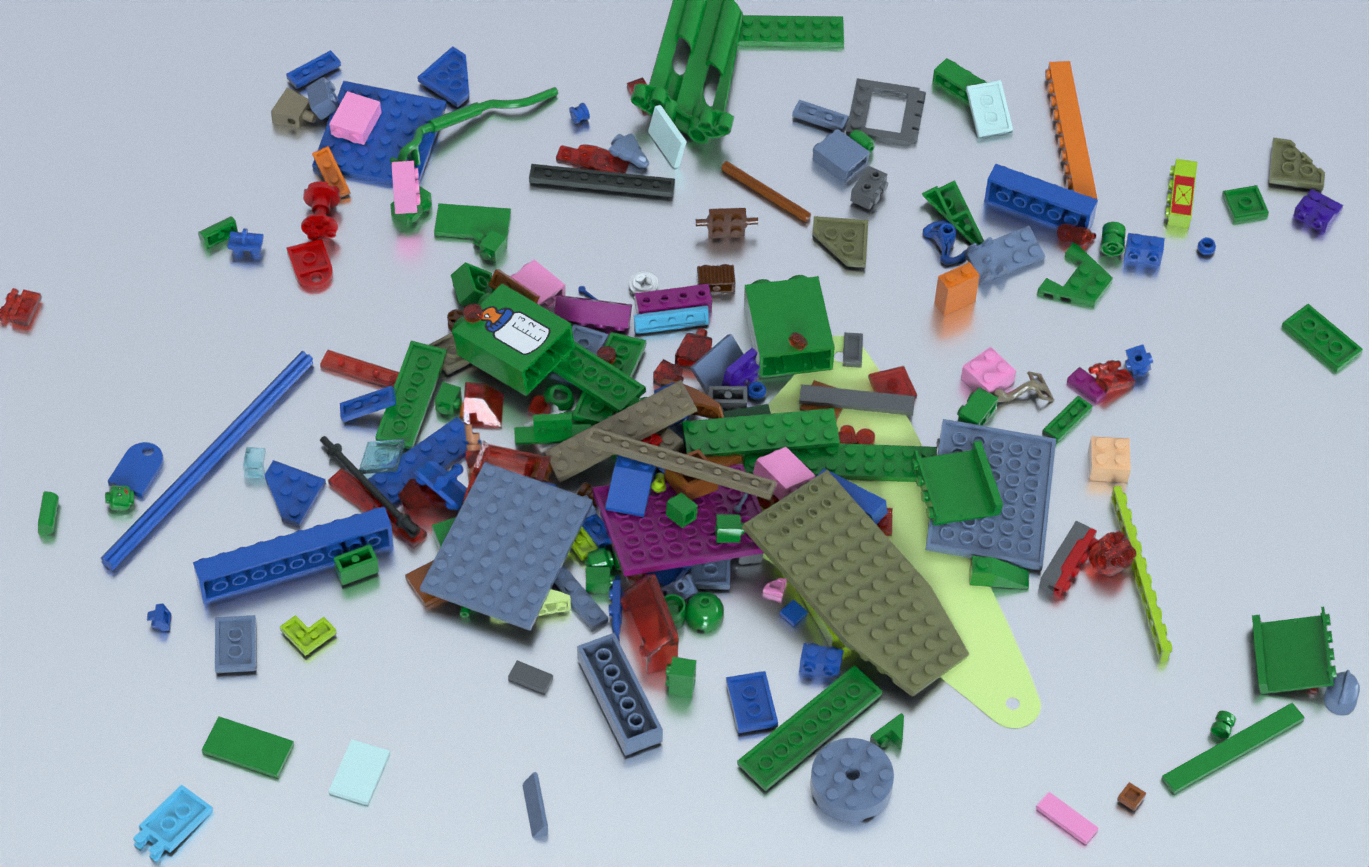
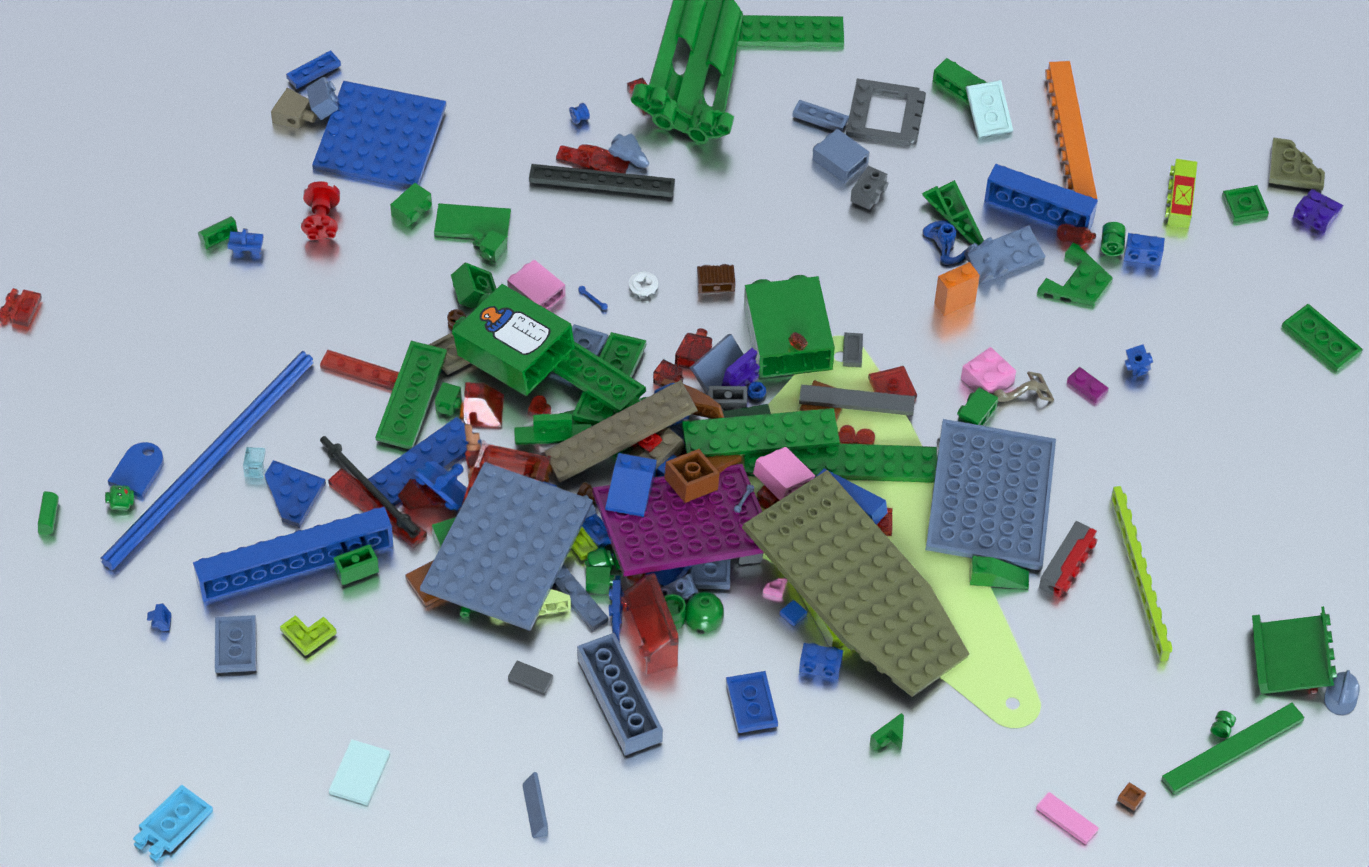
(247, 747): green tile -> none
(310, 262): red tile -> none
(330, 170): orange tile -> none
(355, 118): bright pink brick -> none
(367, 403): blue plate -> none
(382, 456): clear light blue plate -> none
(405, 187): bright pink brick -> none
(411, 149): green piece -> none
(448, 77): blue plate -> none
(473, 313): clear red tile -> none
(500, 277): dark orange tile -> none
(562, 405): green piece -> none
(594, 312): magenta brick -> none
(607, 354): clear red tile -> none
(659, 483): lime arm -> none
(667, 136): light aqua tile -> none
(671, 319): medium azure tile -> none
(673, 299): magenta brick -> none
(680, 463): dark tan plate -> none
(681, 510): green brick -> none
(681, 676): green brick -> none
(727, 222): reddish brown plate -> none
(728, 528): green brick -> none
(766, 191): dark orange axle -> none
(809, 728): green plate -> none
(834, 784): sand blue brick -> none
(843, 238): olive plate -> none
(863, 139): green brick -> none
(957, 485): green panel -> none
(1067, 419): green tile -> none
(1109, 459): light nougat brick -> none
(1111, 554): clear red brick -> none
(1115, 379): clear red plate -> none
(1206, 246): blue plate -> none

